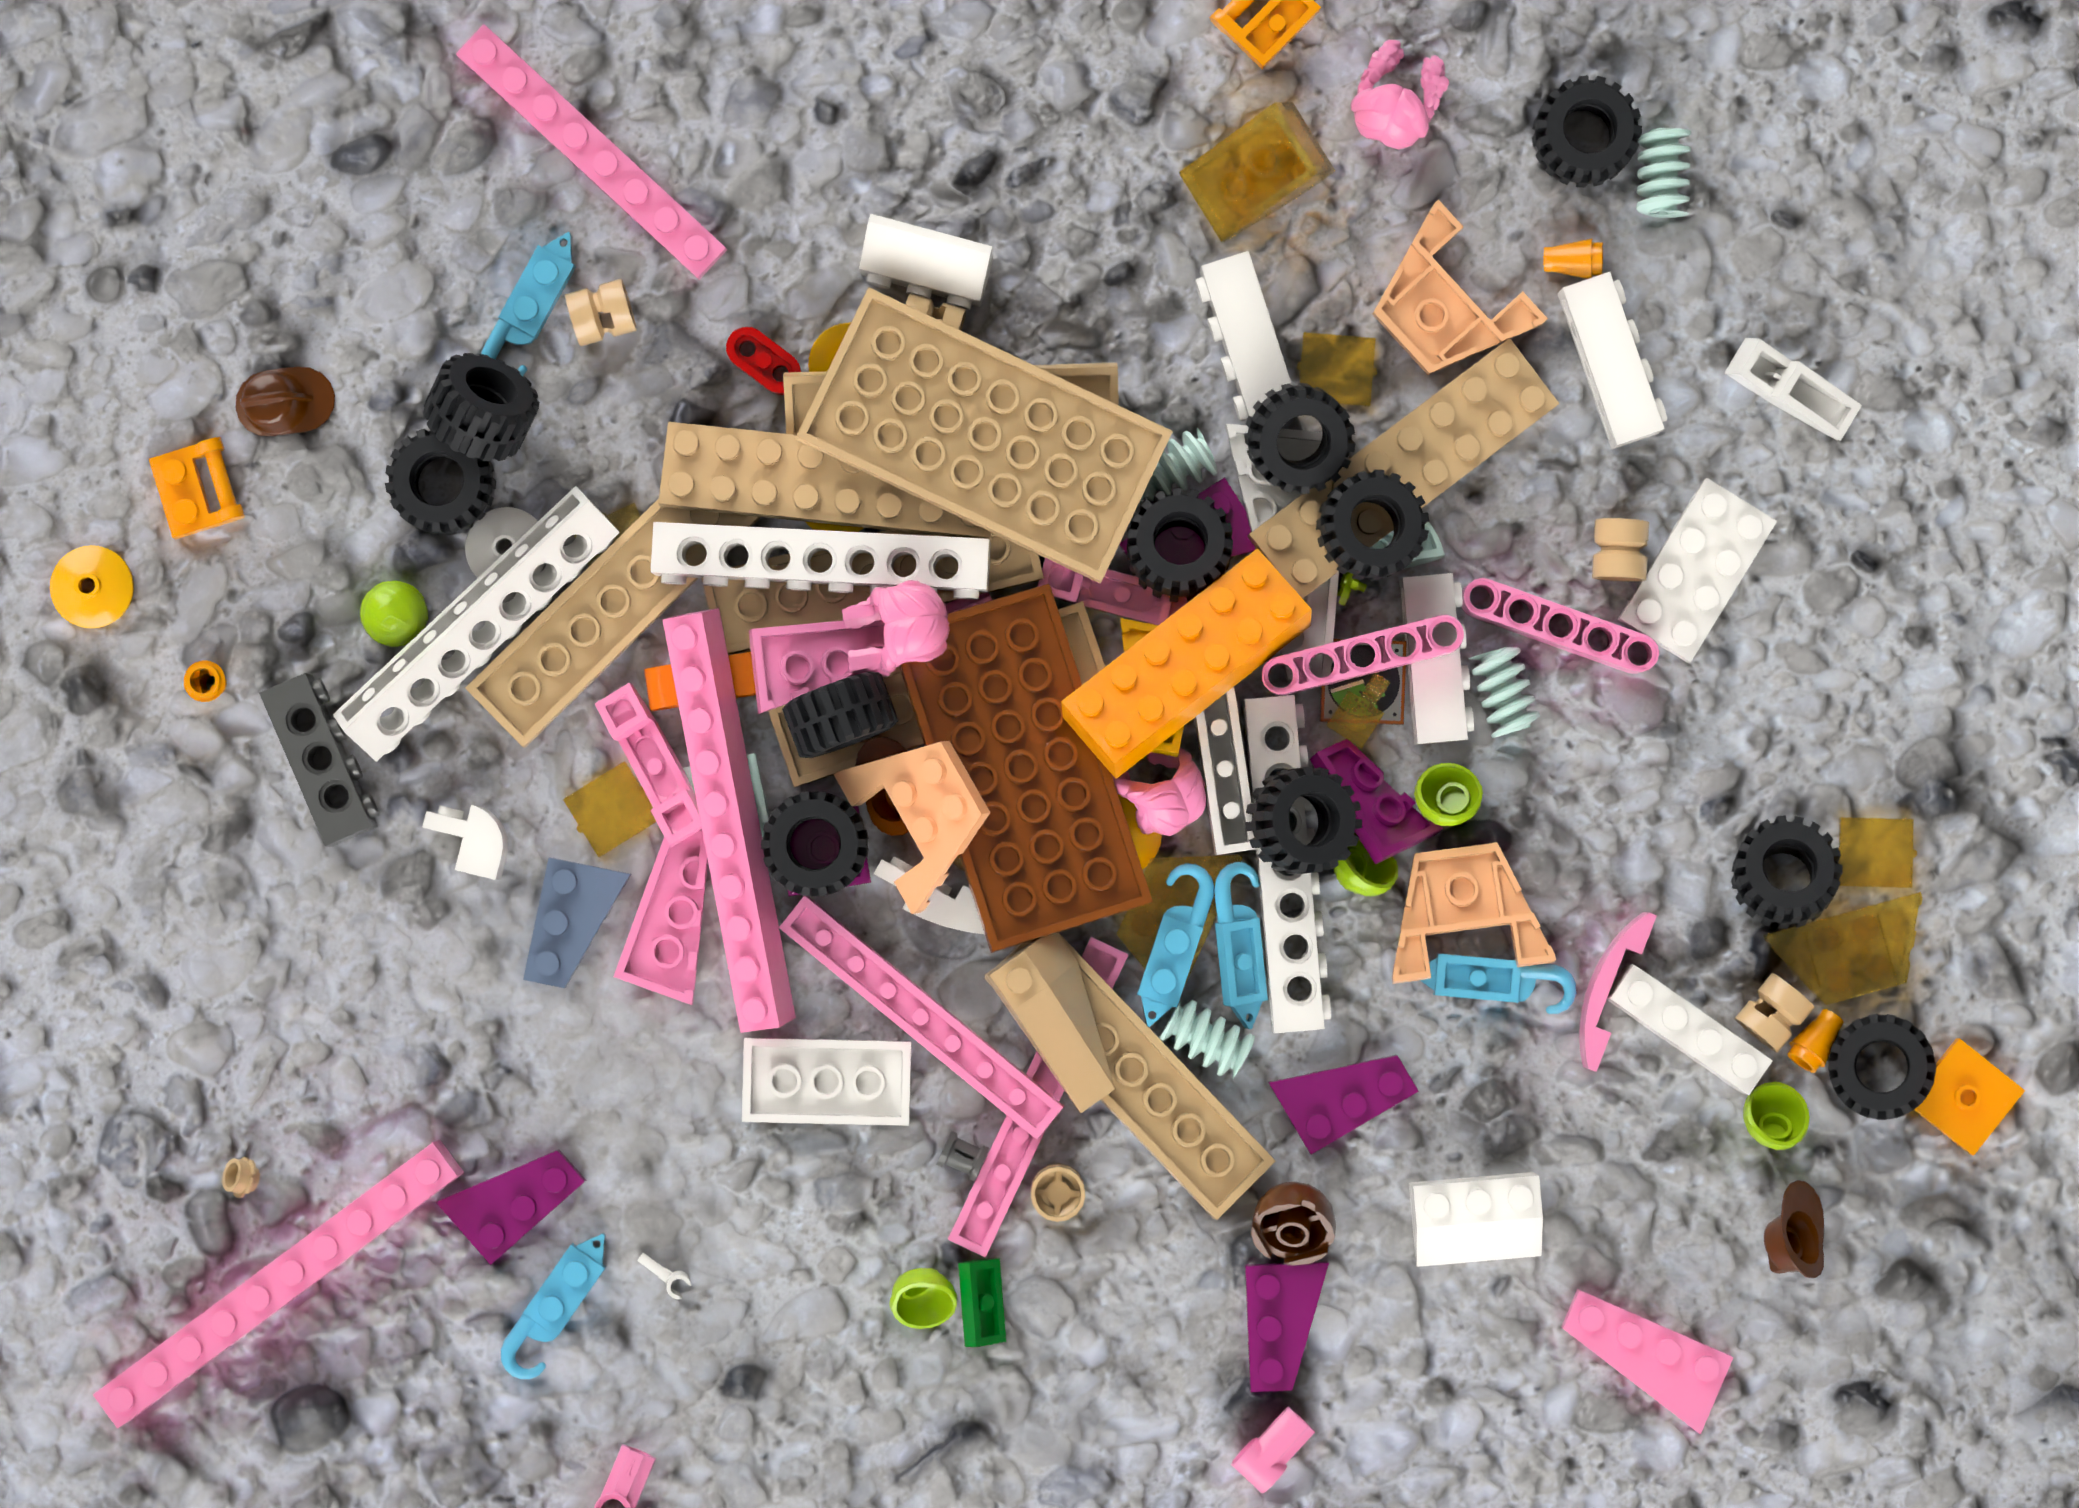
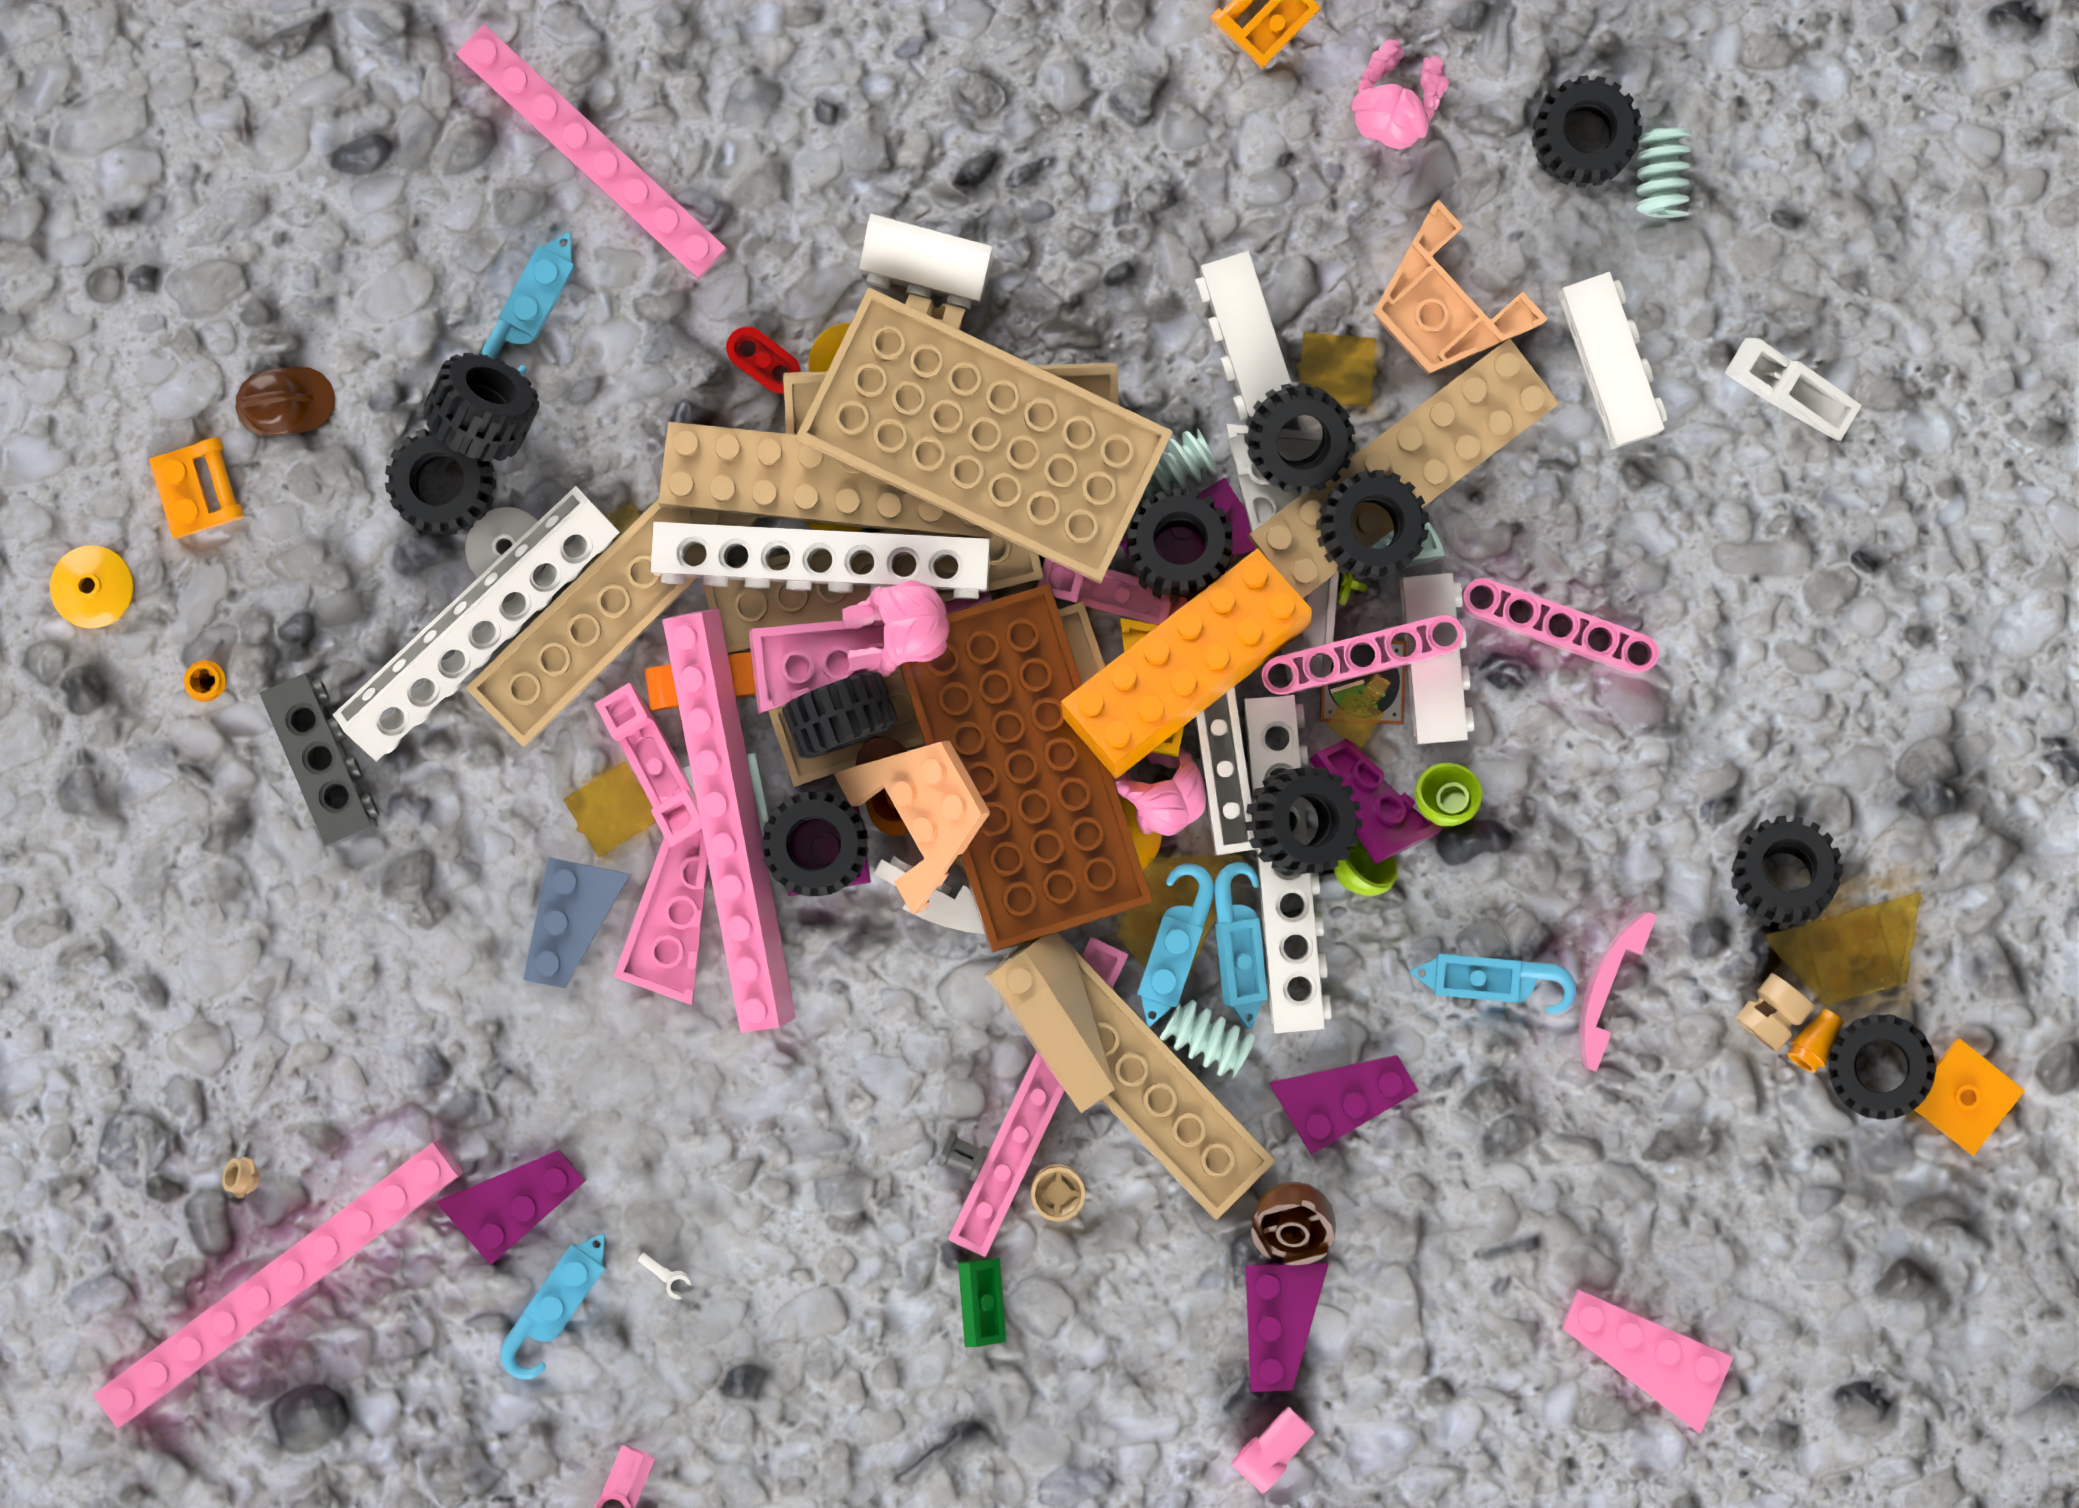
(393, 613): lime piece -> none
(483, 841): white brick -> none
(585, 313): tan wheel -> none
(826, 1081): white plate -> none
(921, 1017): bright pink plate -> none
(922, 1298): lime piece -> none
(1257, 170): clear yellow slope -> none
(1459, 893): light nougat wing -> none
(1476, 1218): white slope -> none
(1504, 690): light aqua piece -> none
(1575, 259): light orange cone -> none
(1620, 550): tan wheel -> none
(1688, 1029): white brick -> none
(1697, 570): white plate -> none
(1776, 1115): lime piece -> none
(1797, 1234): reddish brown piece -> none
(1876, 852): clear yellow piece -> none

